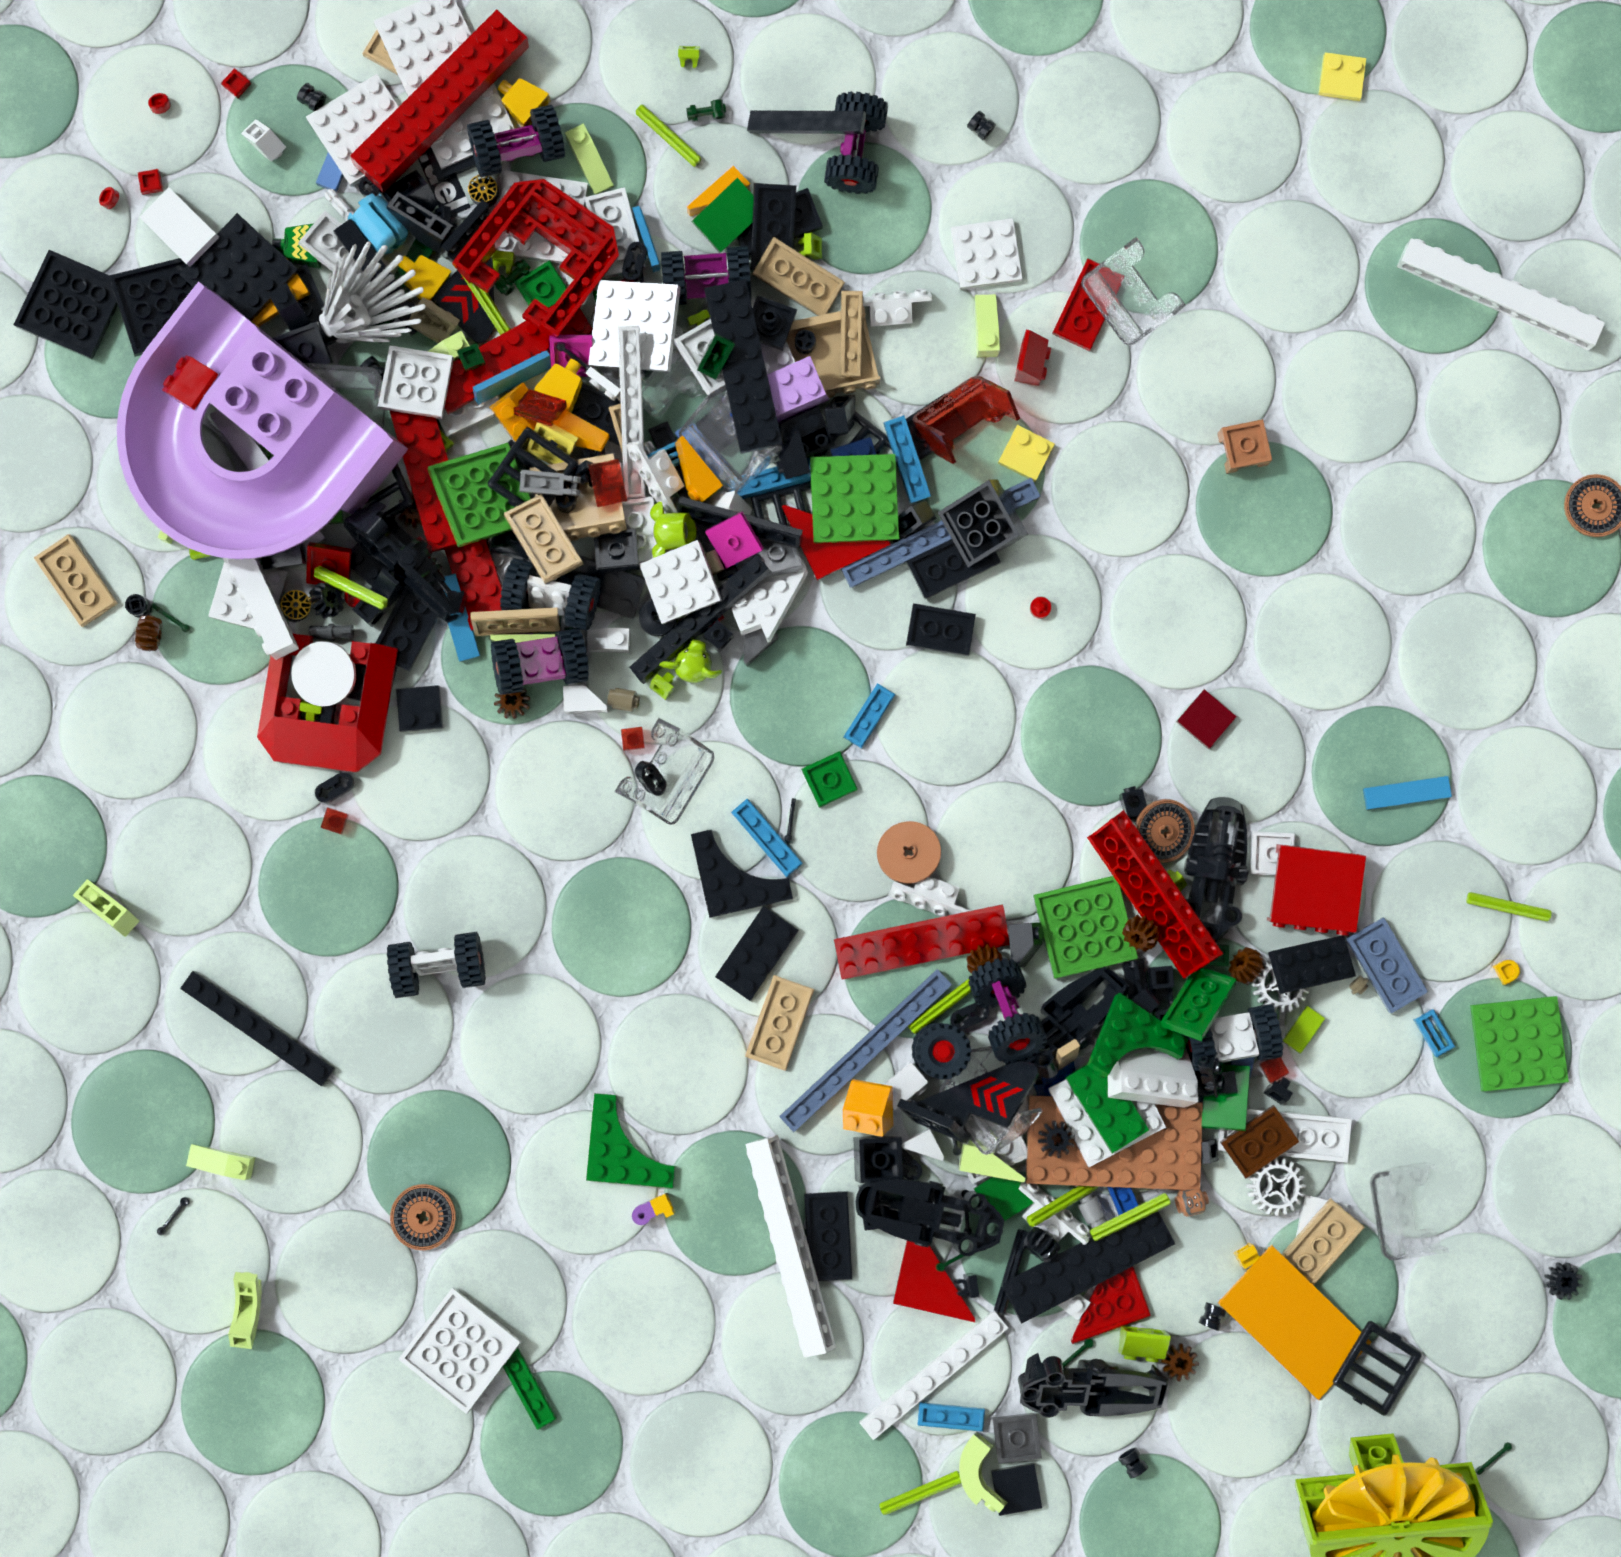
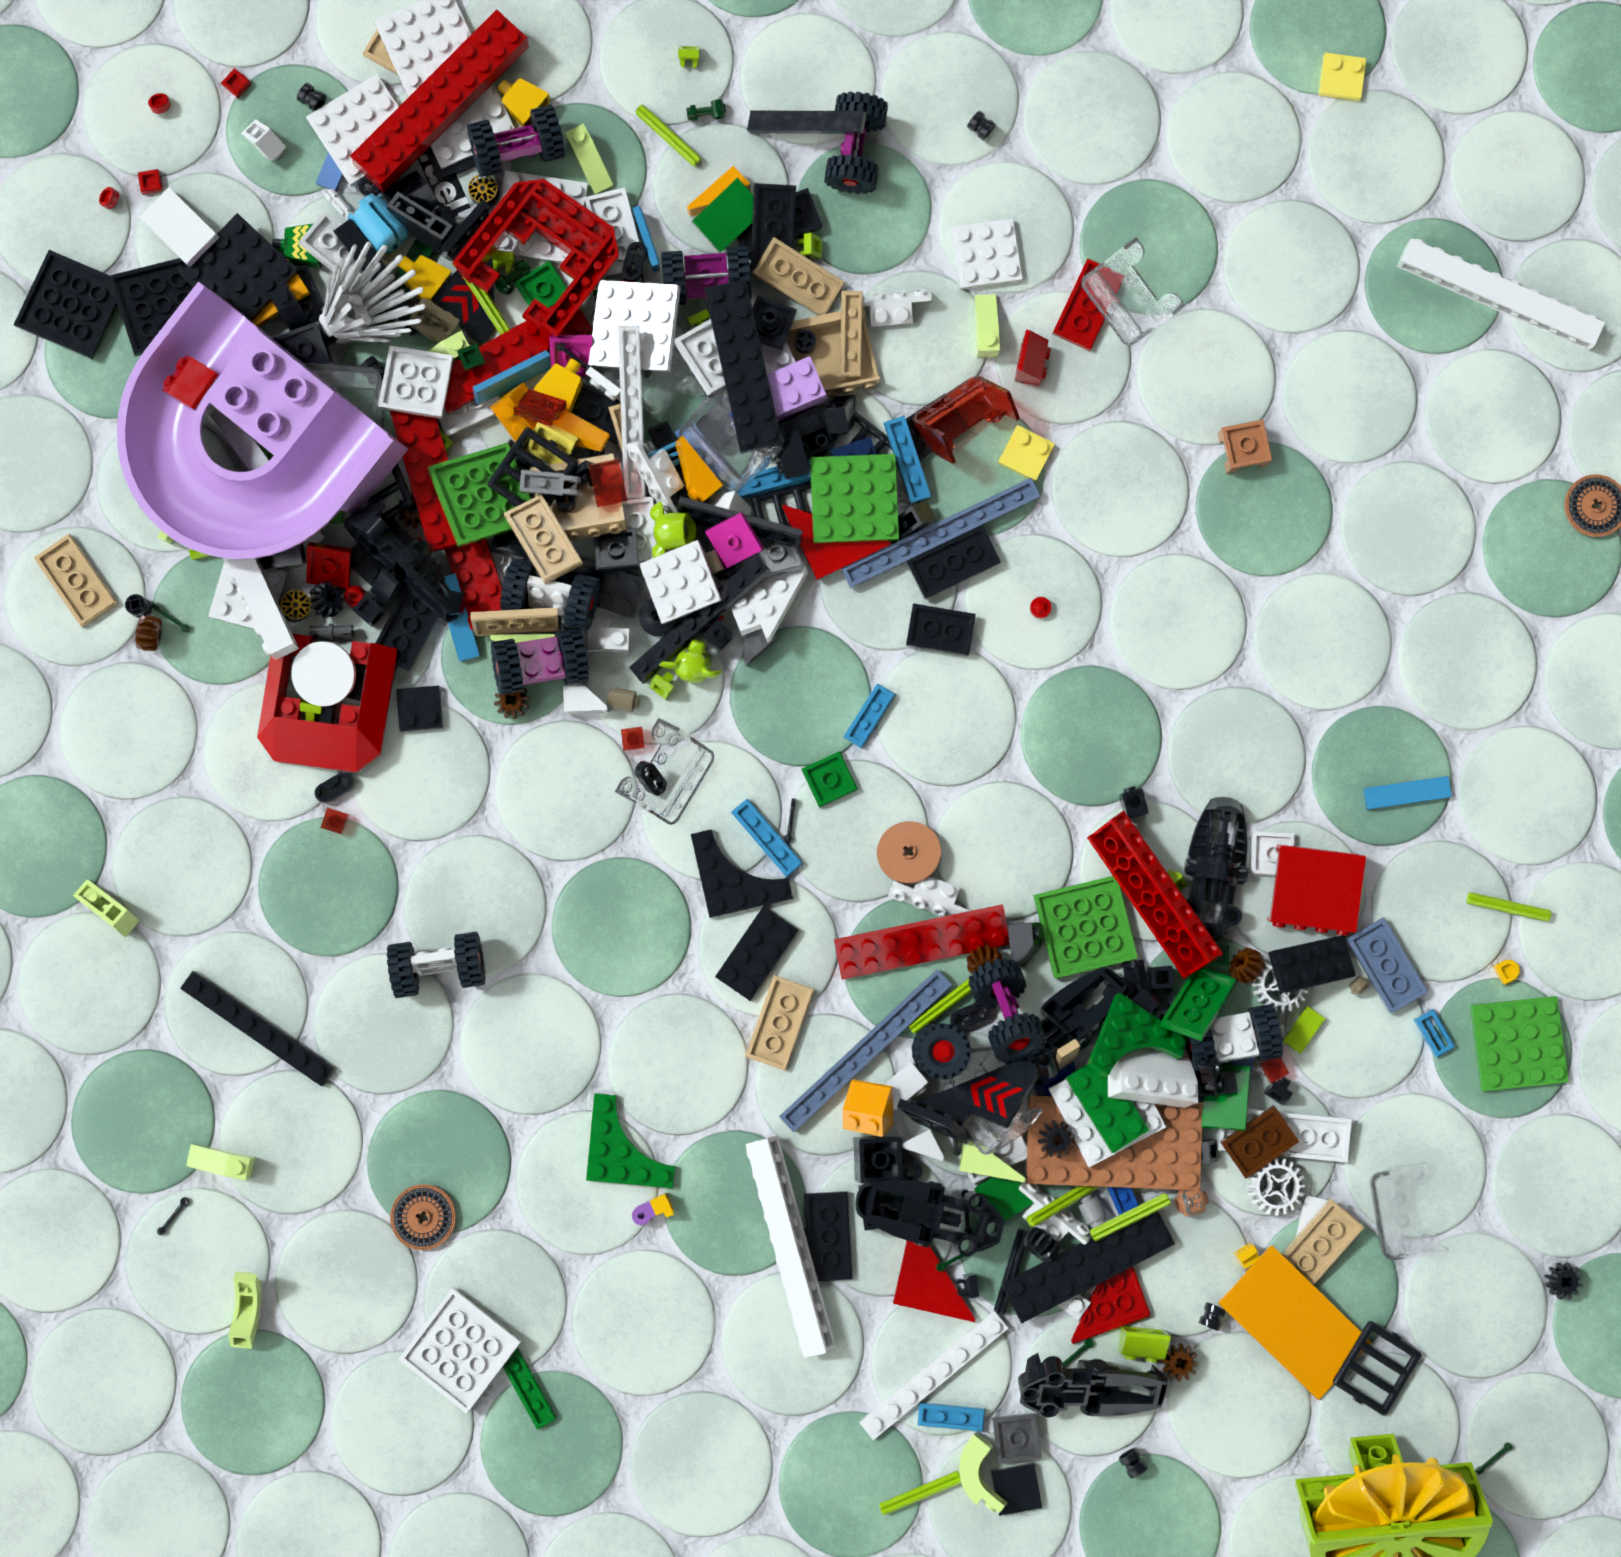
(350, 587): lime axle -> none
(715, 356): dark green slope -> none
(982, 522): black slope -> none
(1141, 933): reddish brown gear -> none
(1170, 815): piece -> none
(1206, 719): dark red tile -> none

